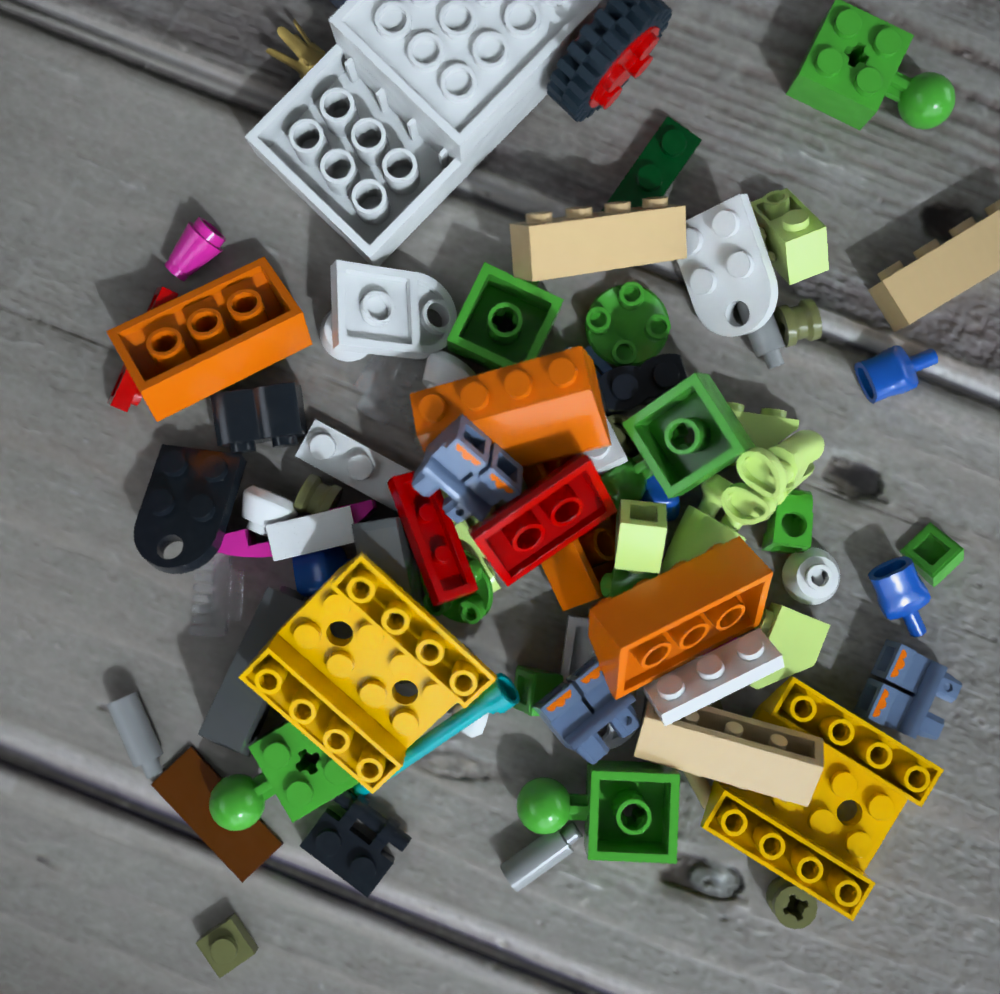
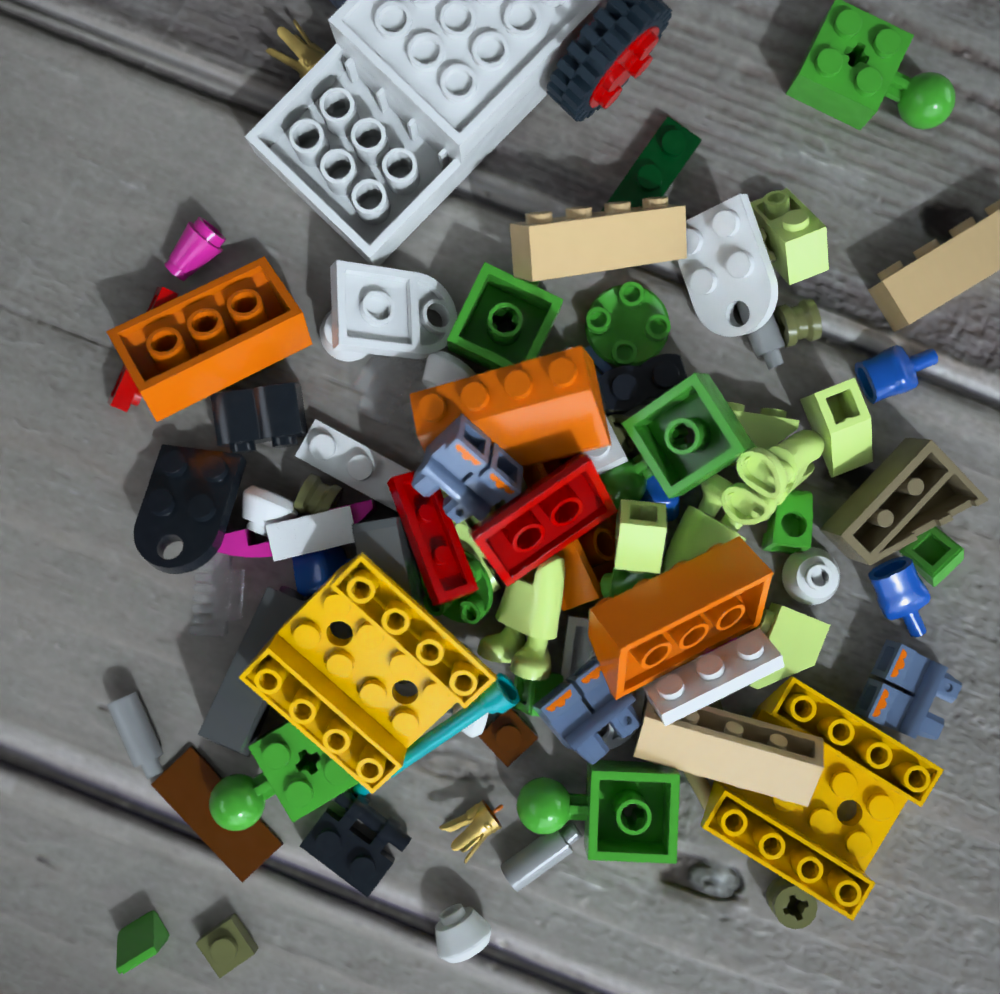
(140, 941): none -> bright green slope
(461, 933): none -> white cone
(482, 825): none -> pearl gold piece
(508, 736): none -> reddish brown plate
(531, 609): none -> yellowish green piece
(844, 425): none -> yellowish green slope
(901, 500): none -> dark tan wedge

